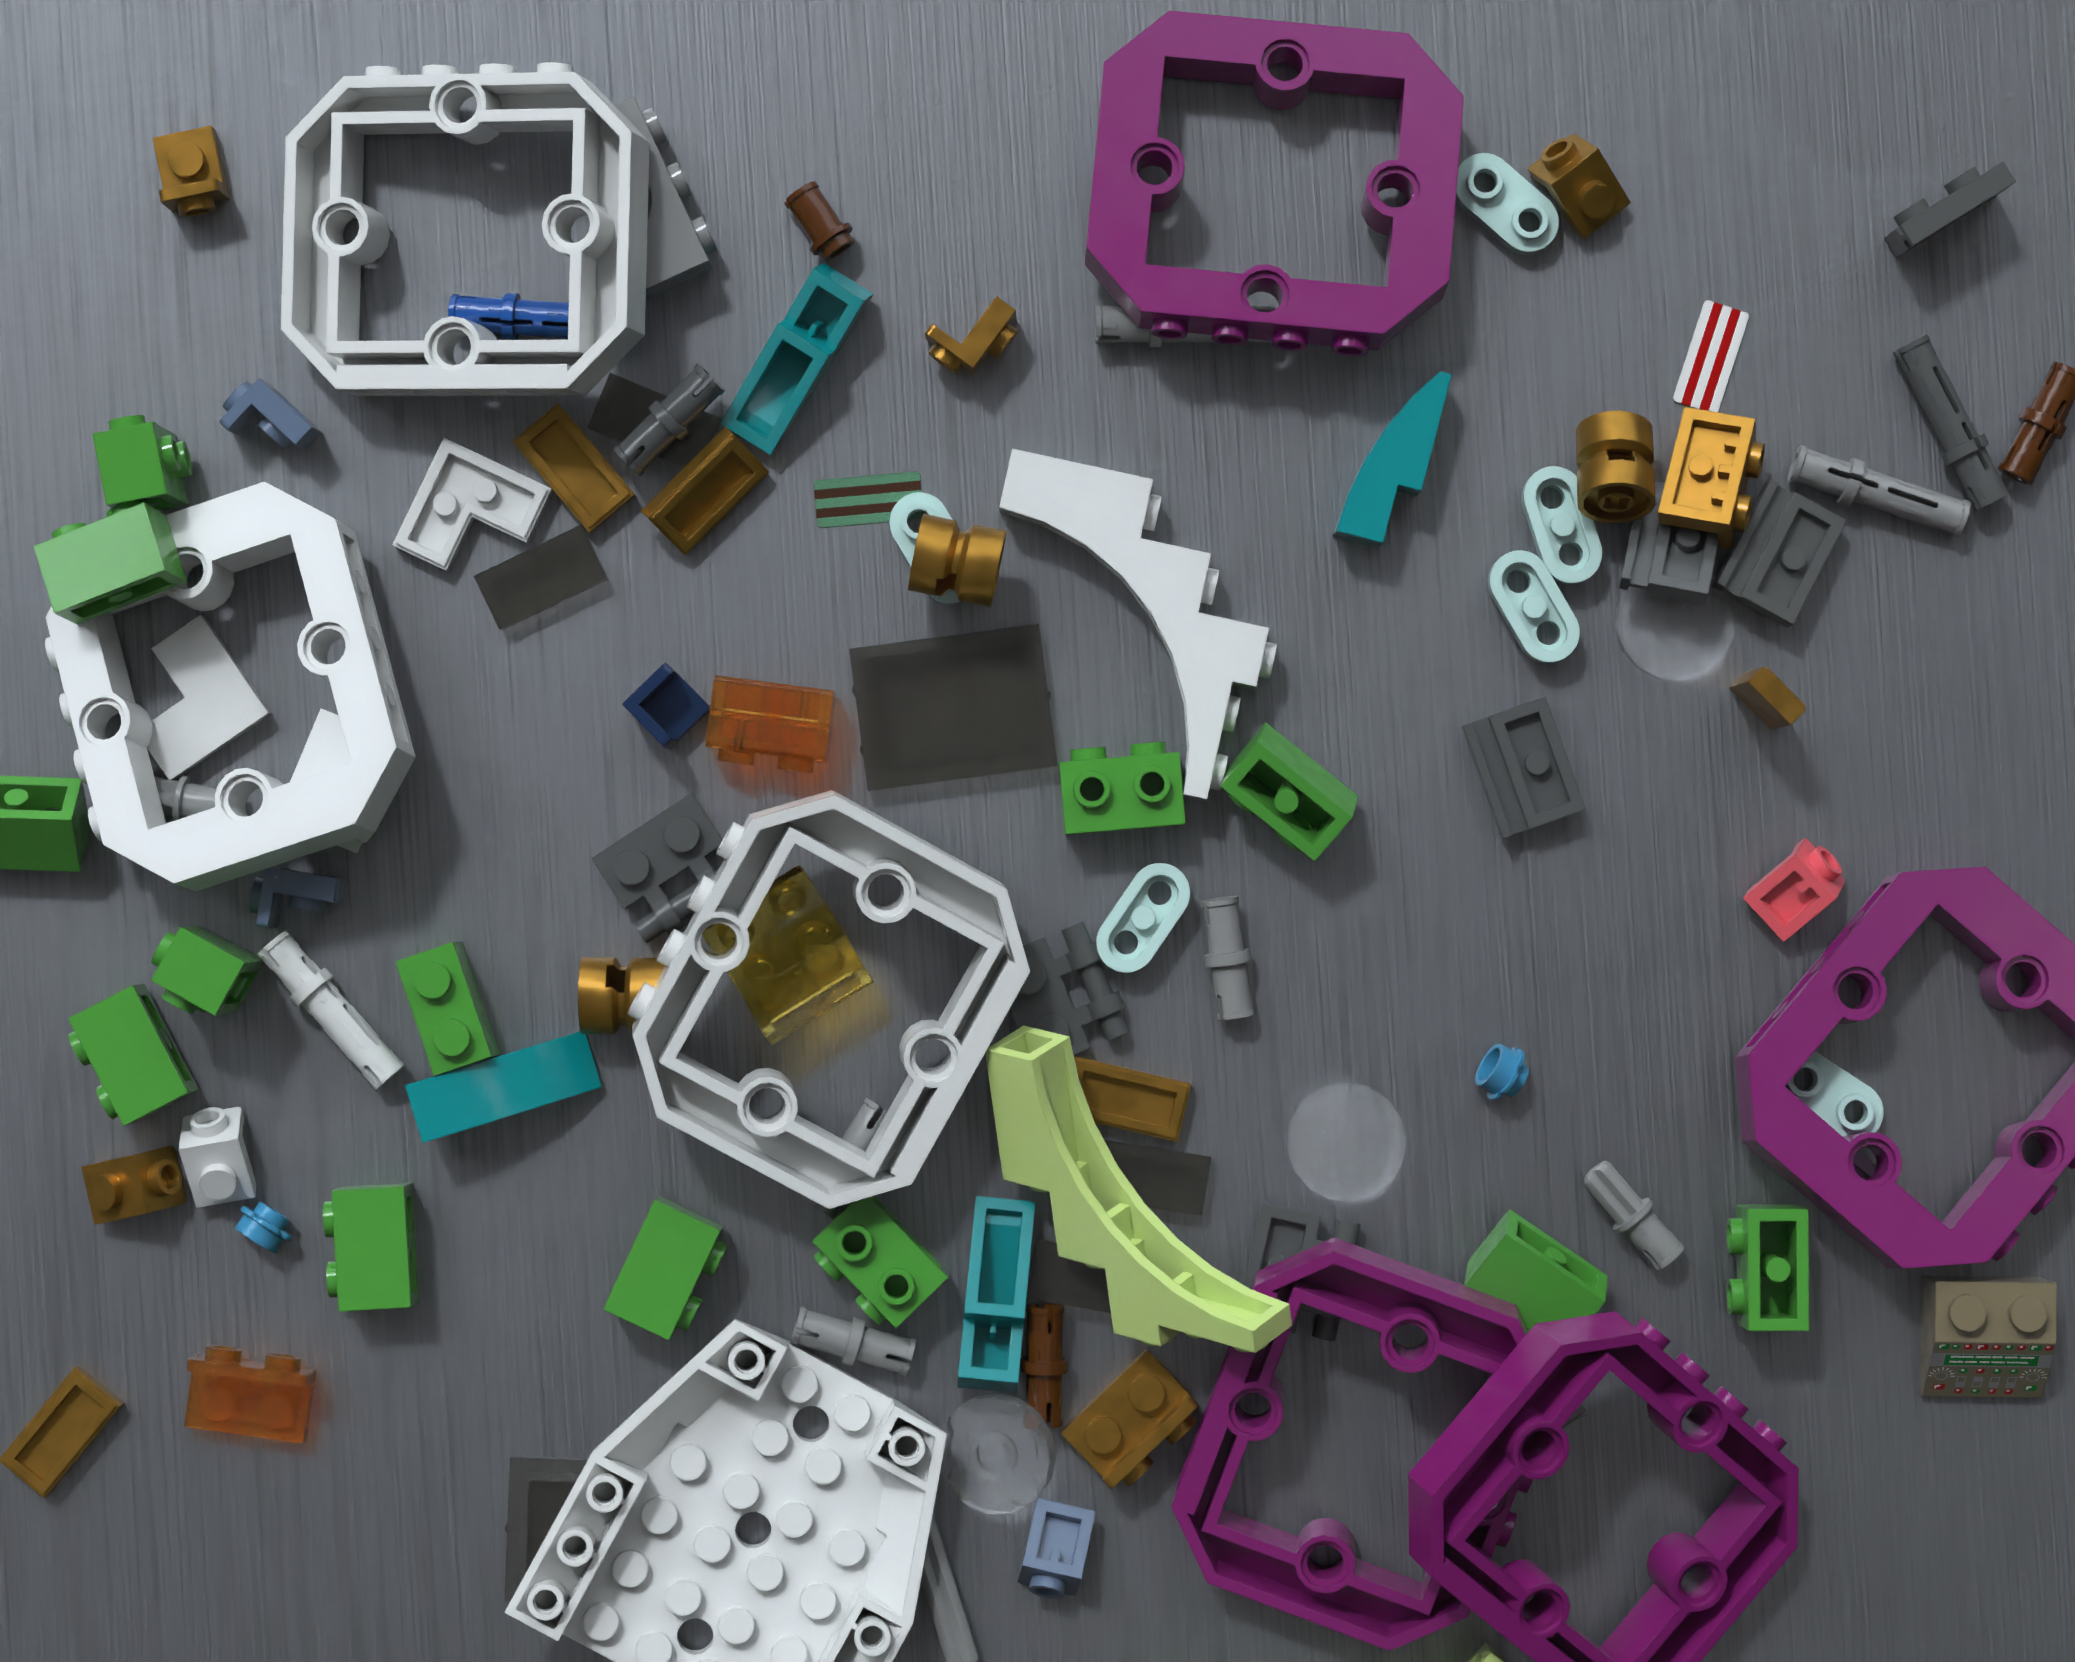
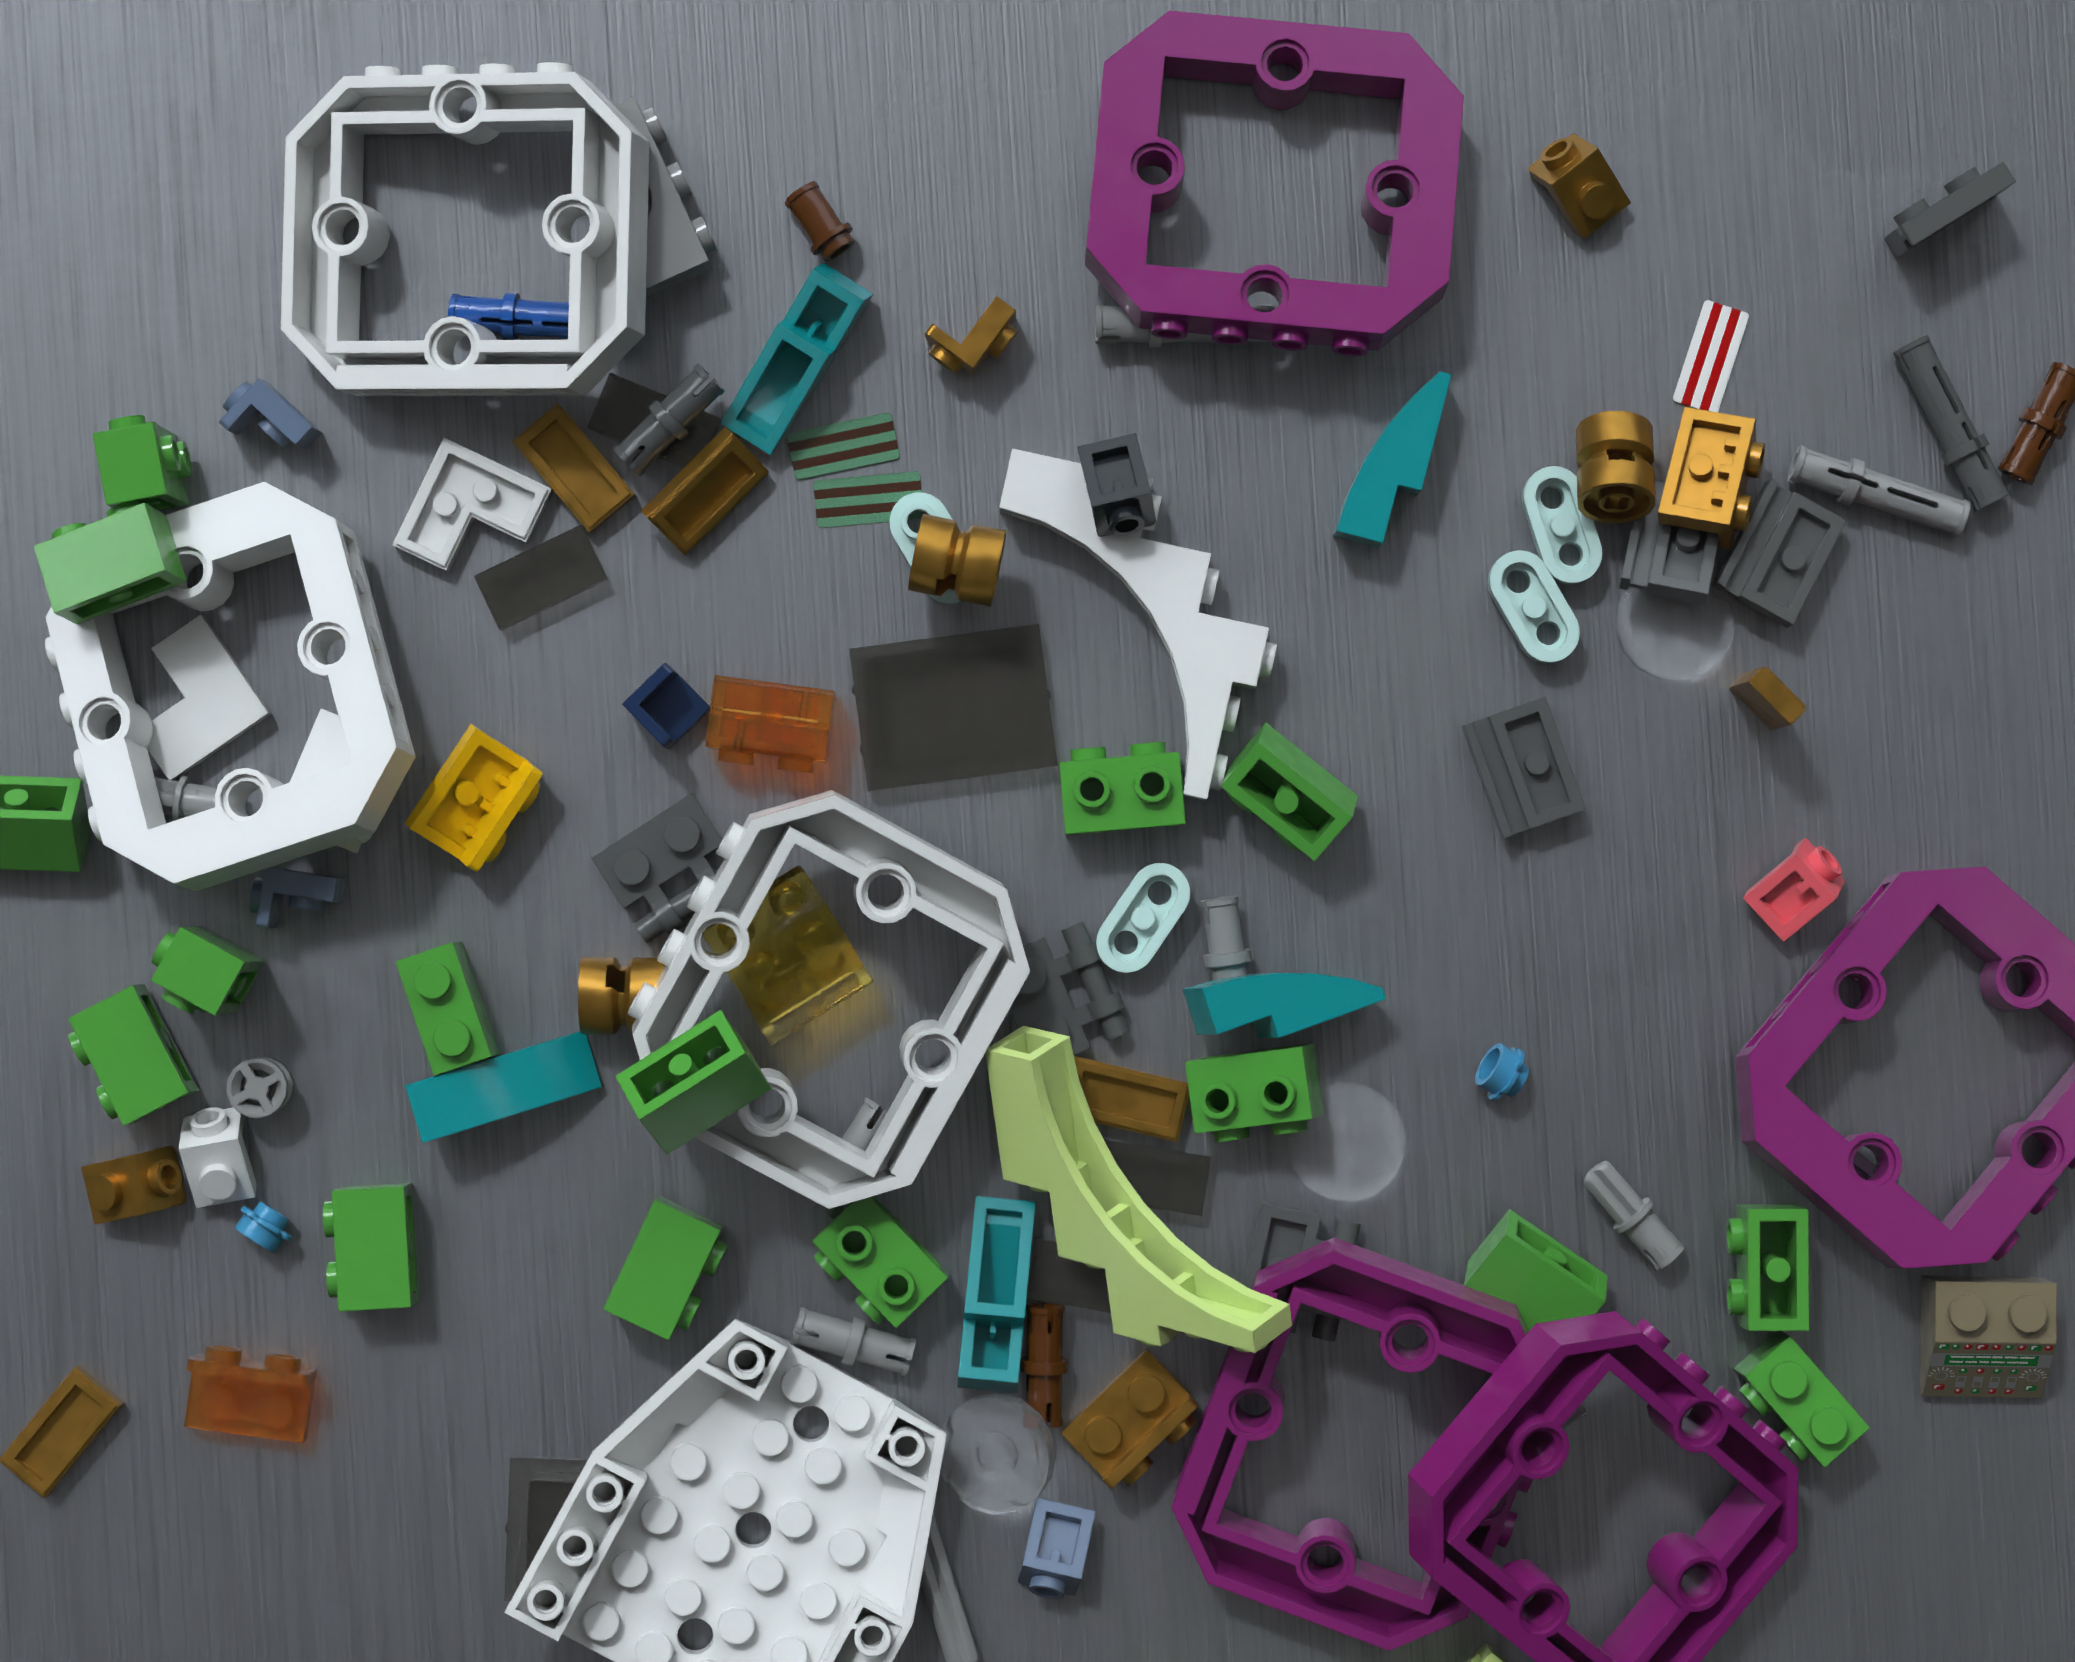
(191, 171): pearl gold bracket -> none
(250, 1092): none -> light grey wheel
(323, 1001): white pin -> none
(475, 798): none -> yellow bracket
(693, 1082): none -> bright green brick
(843, 445): none -> clear green sticker
(1117, 485): none -> black bracket
(1255, 1090): none -> bright green brick
(1275, 1002): none -> teal slope
(1500, 208): light aqua plate -> none
(1801, 1398): none -> bright green brick
(1831, 1093): light aqua plate -> none

